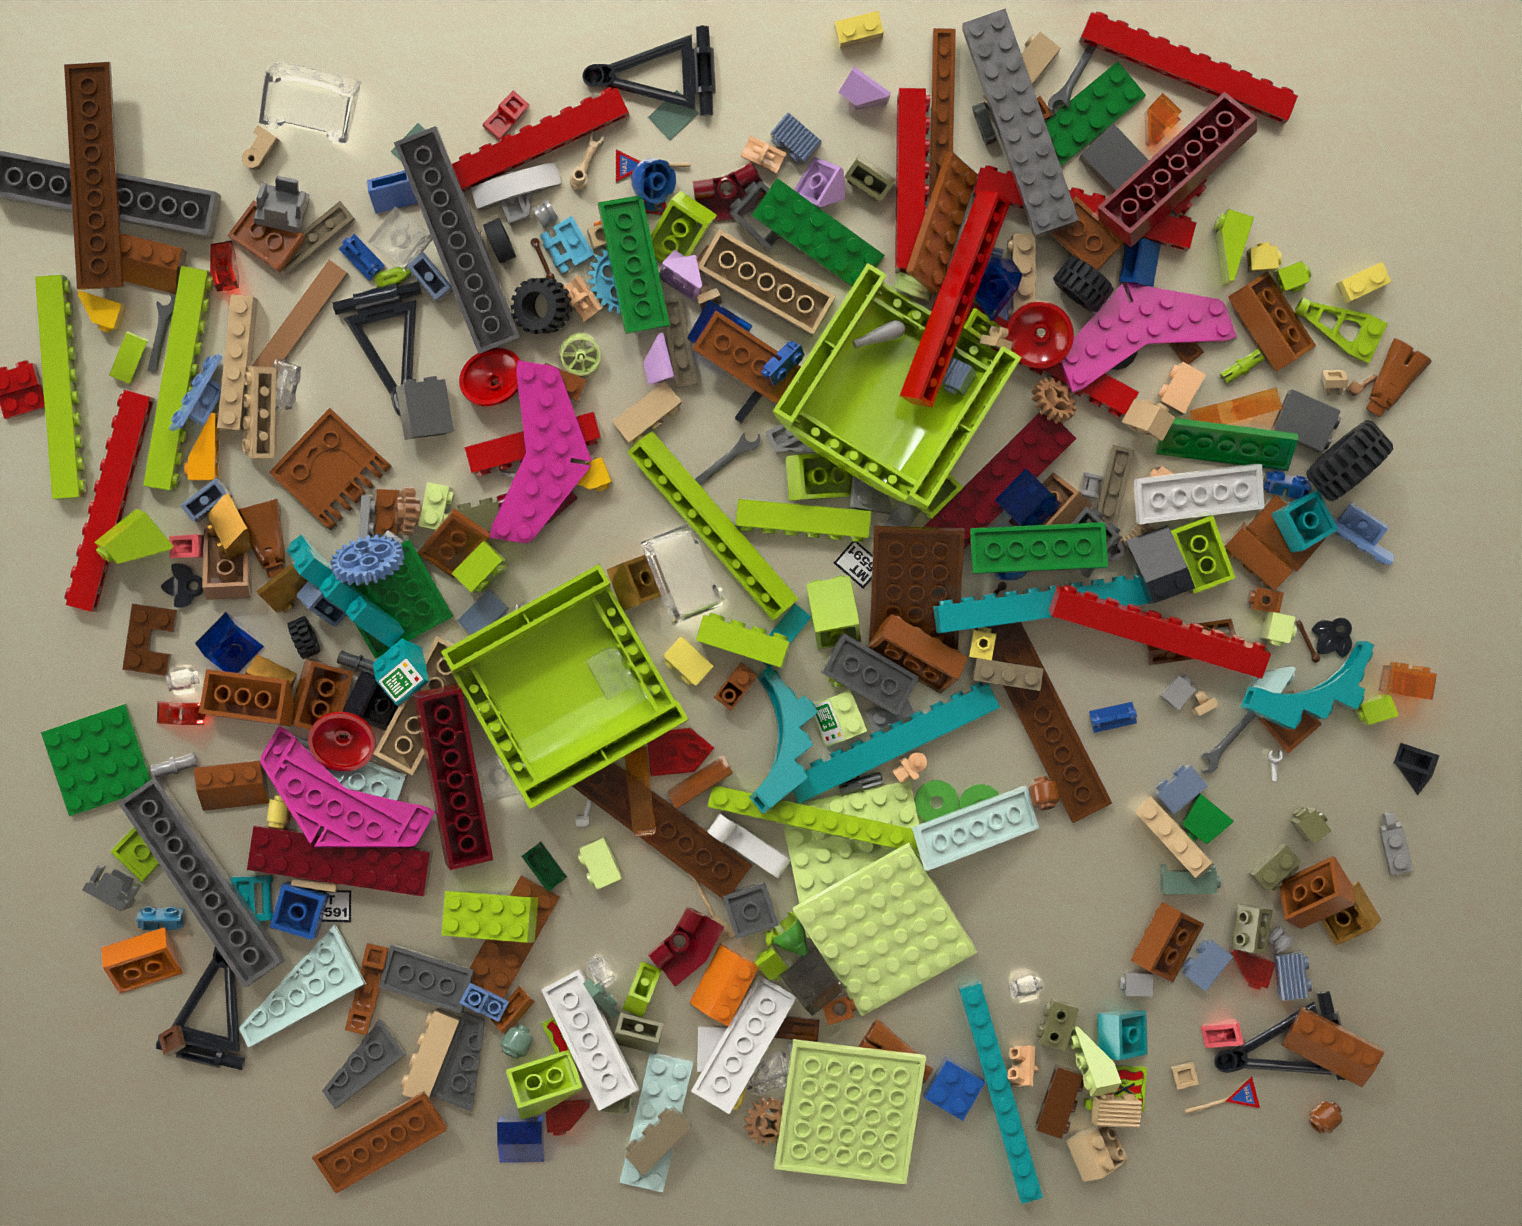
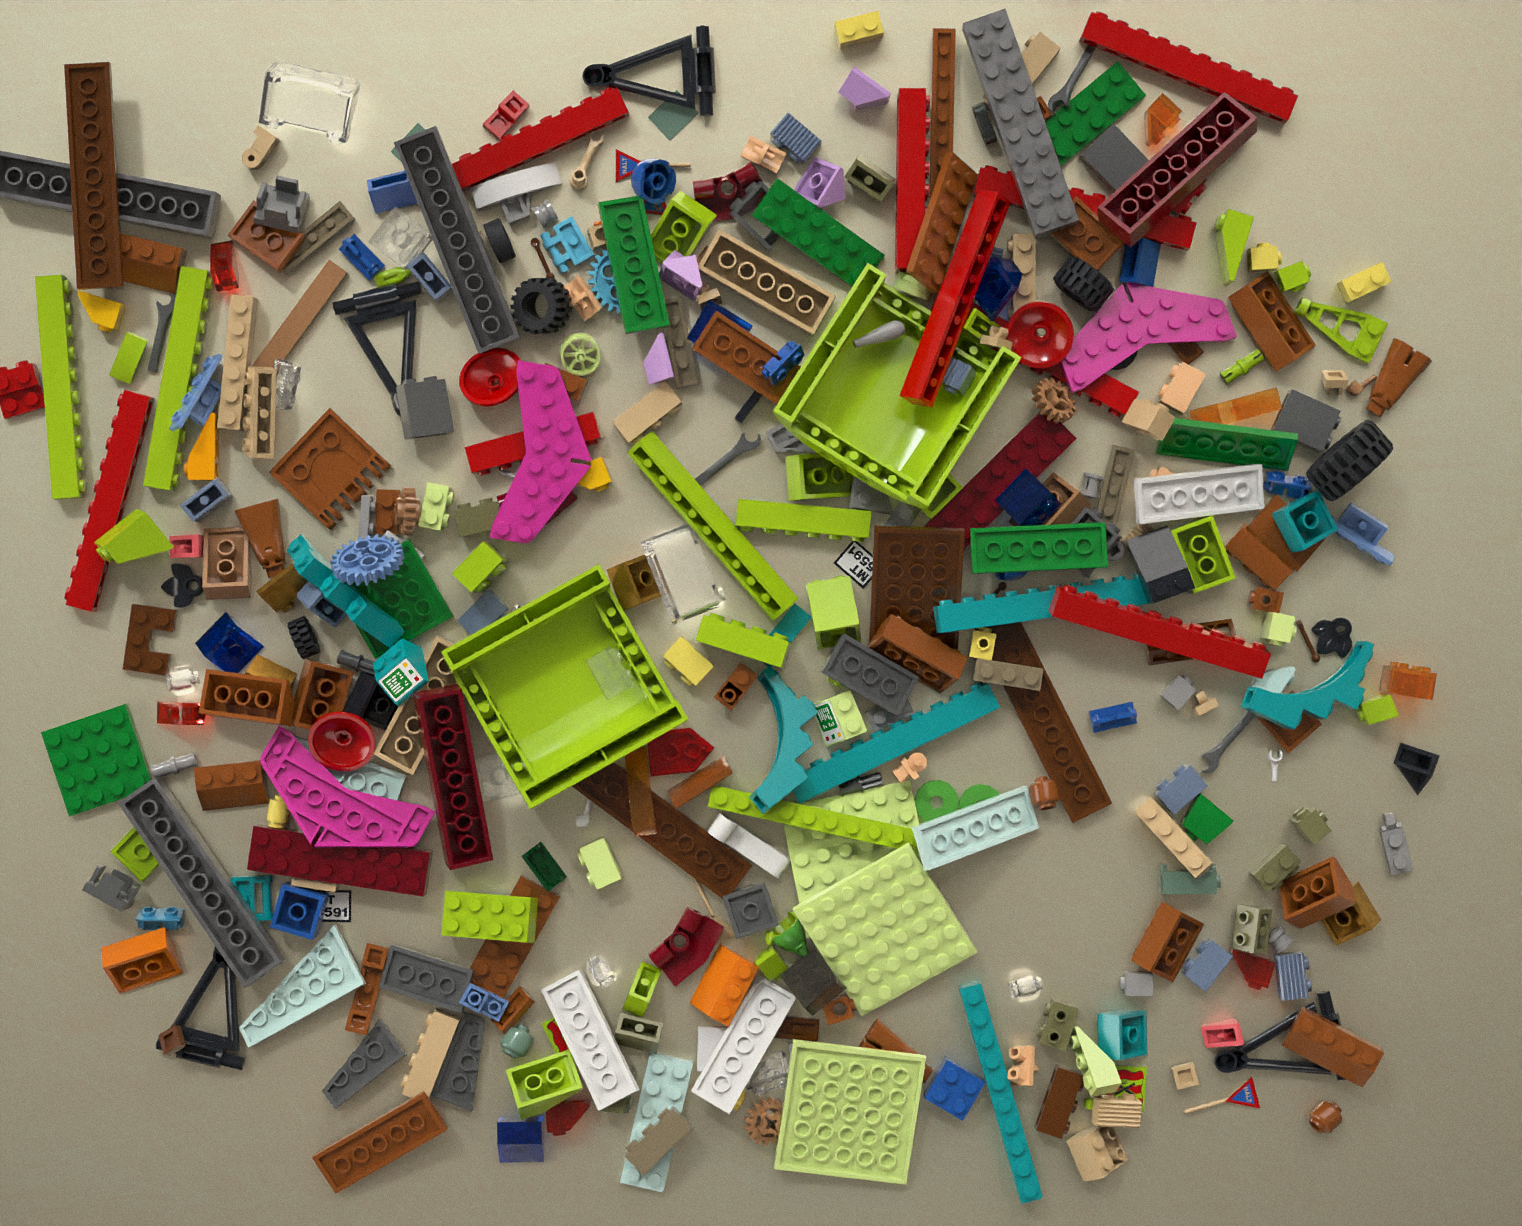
(229, 528): pearl gold slope -> none
(453, 542): dark orange tile -> none
(598, 993): sand green plate -> none

